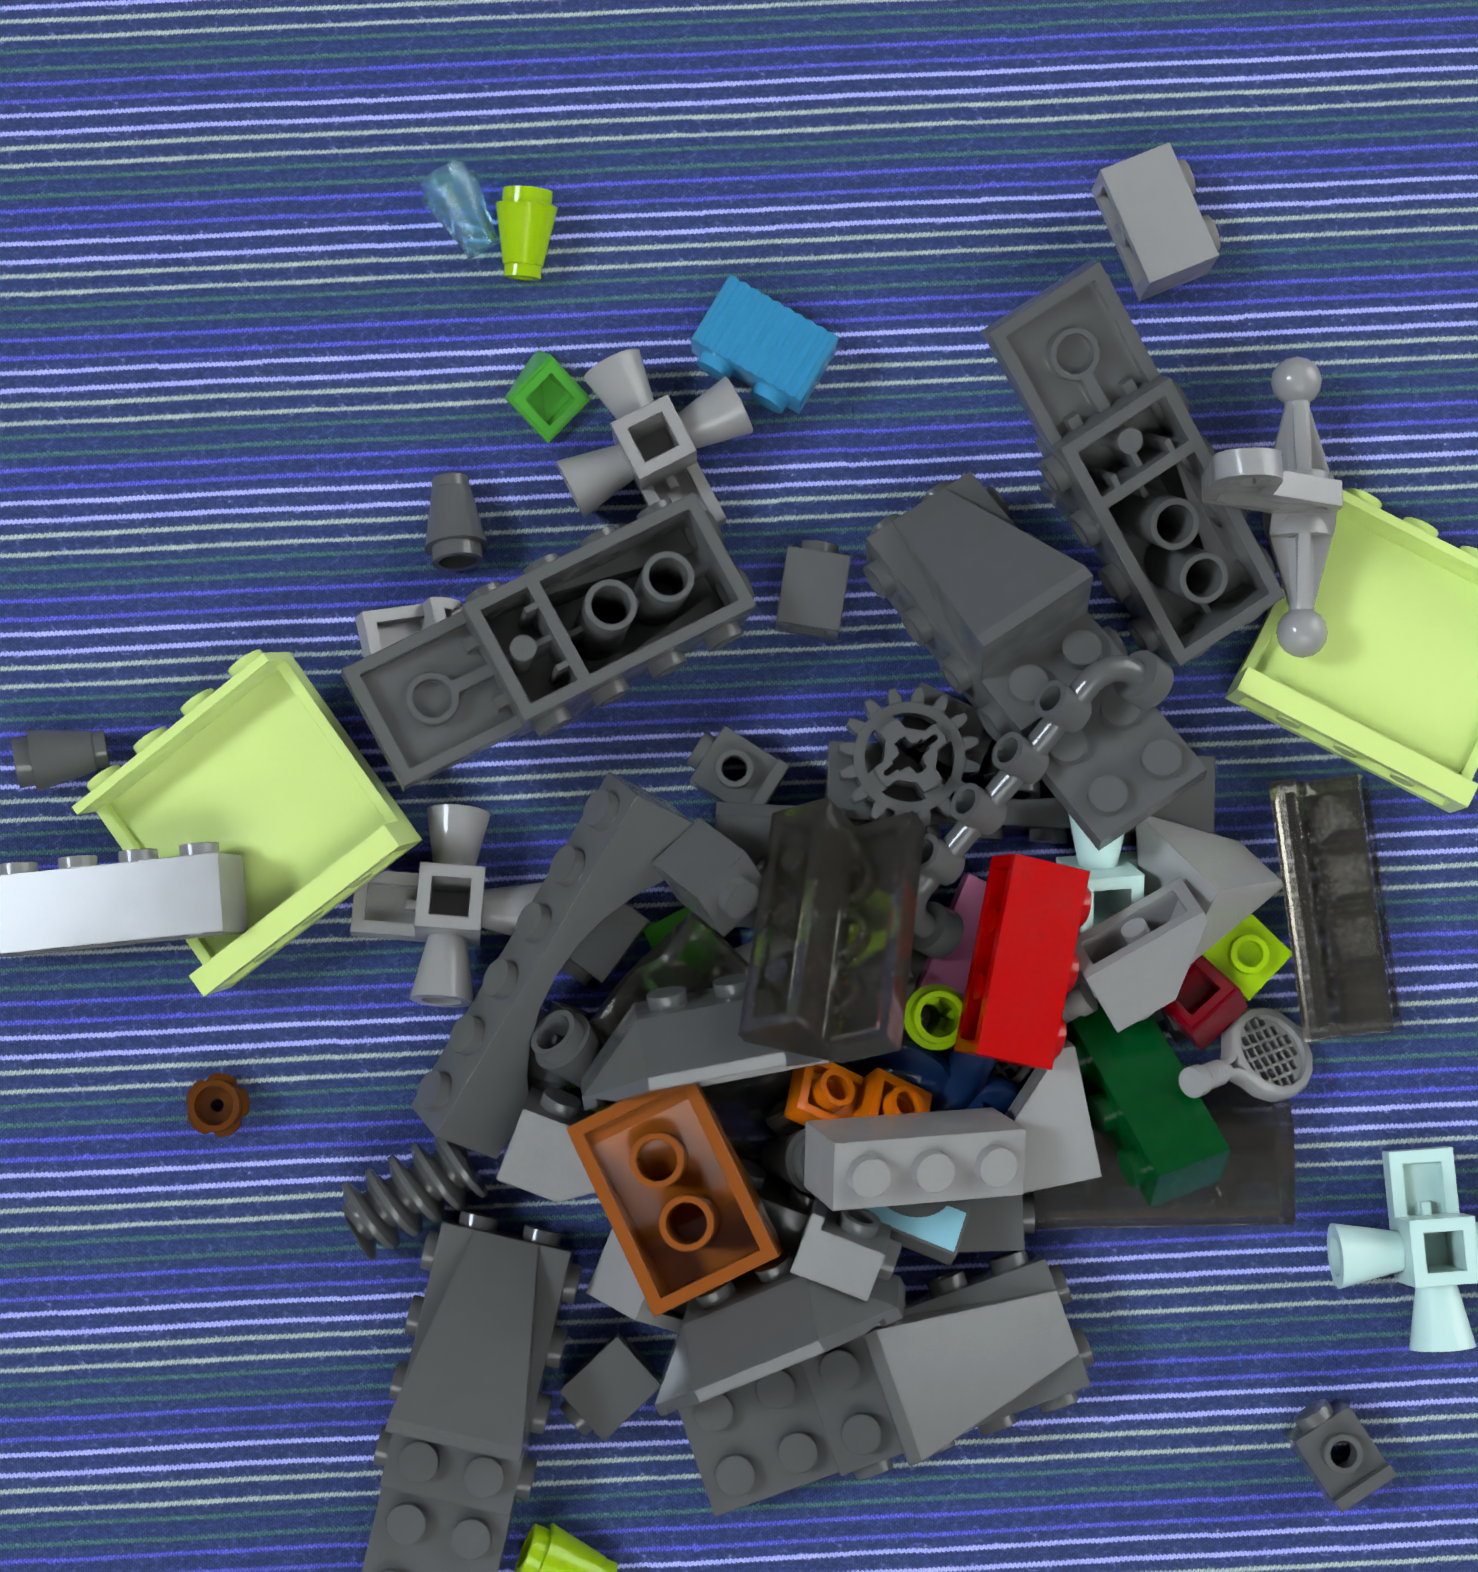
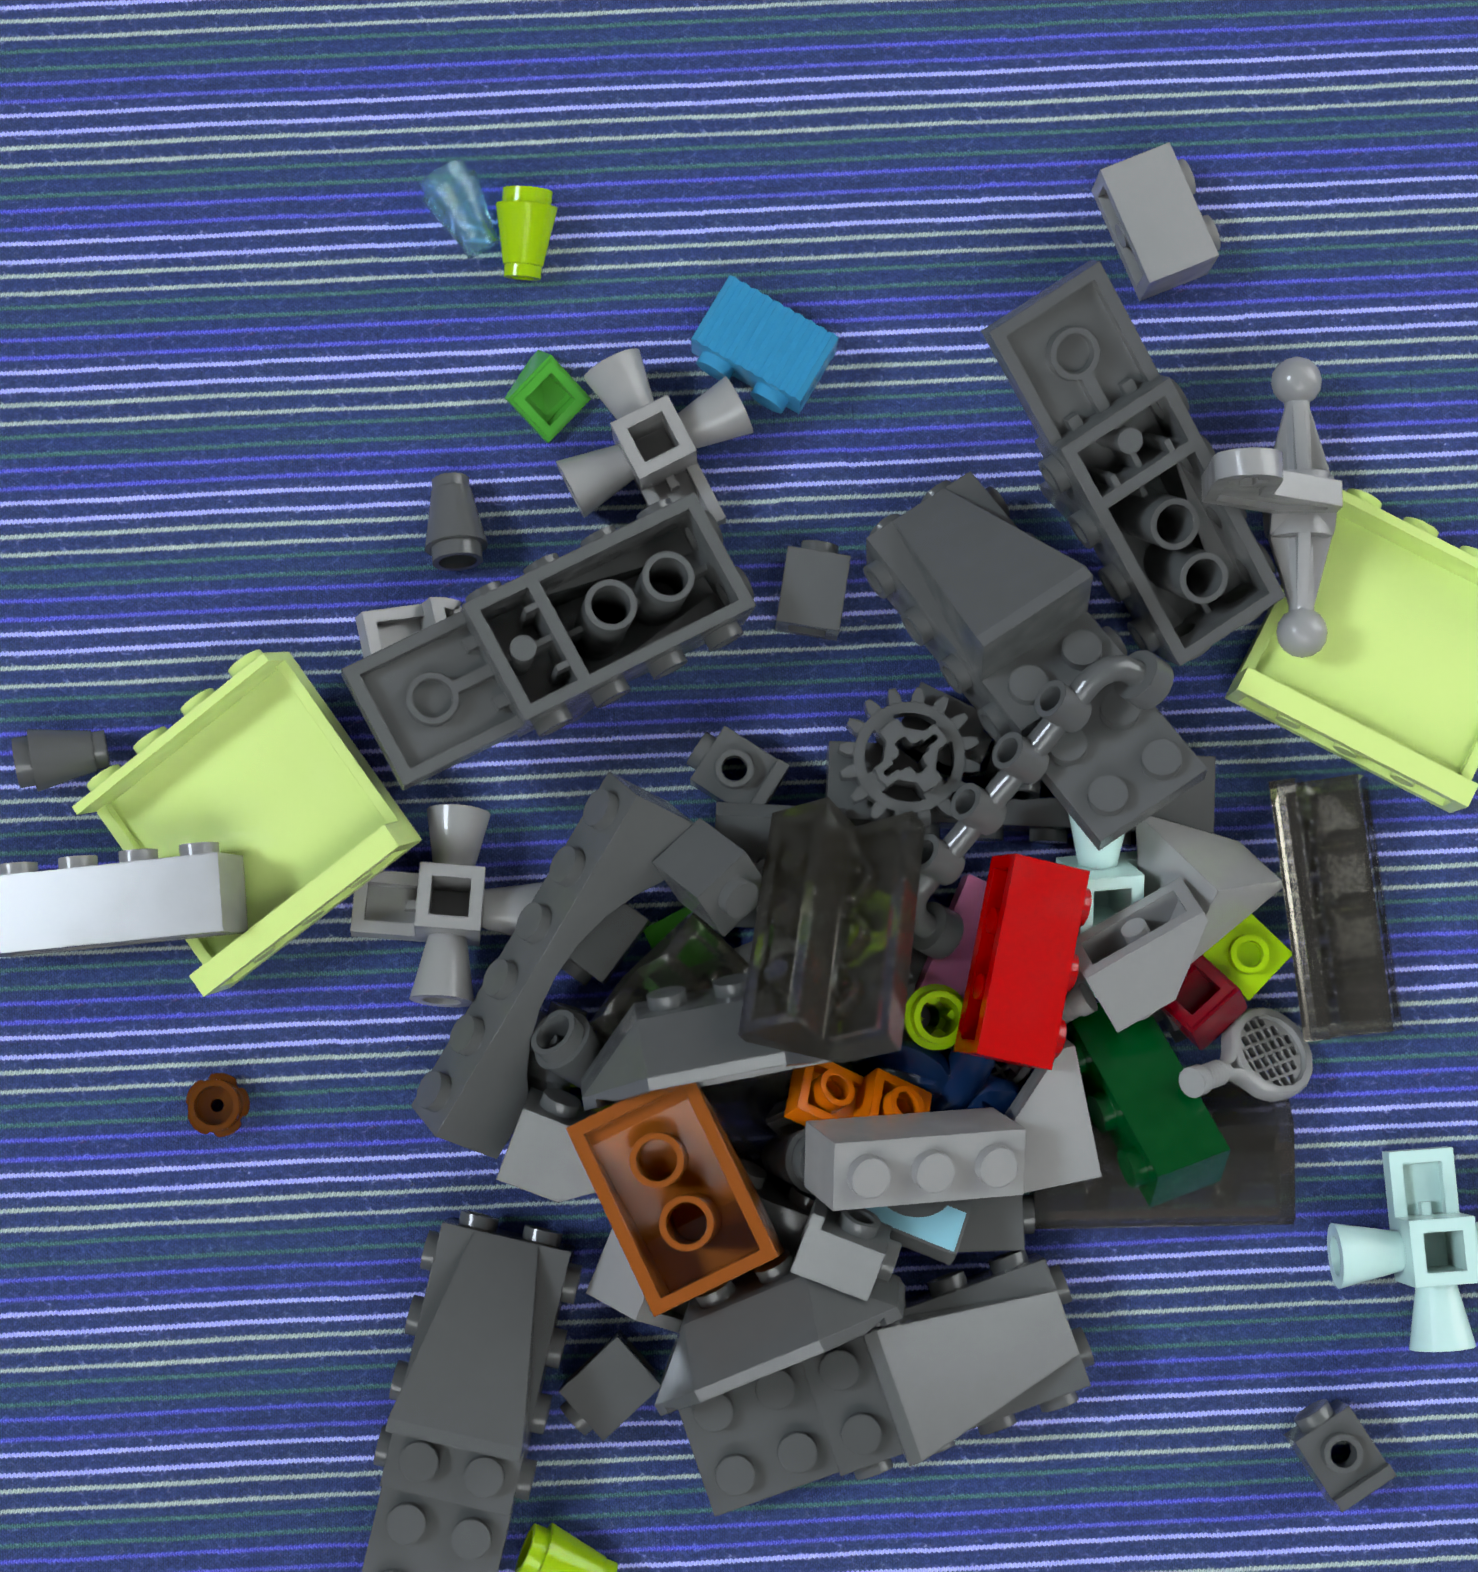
(408, 1193): dark grey piece -> none

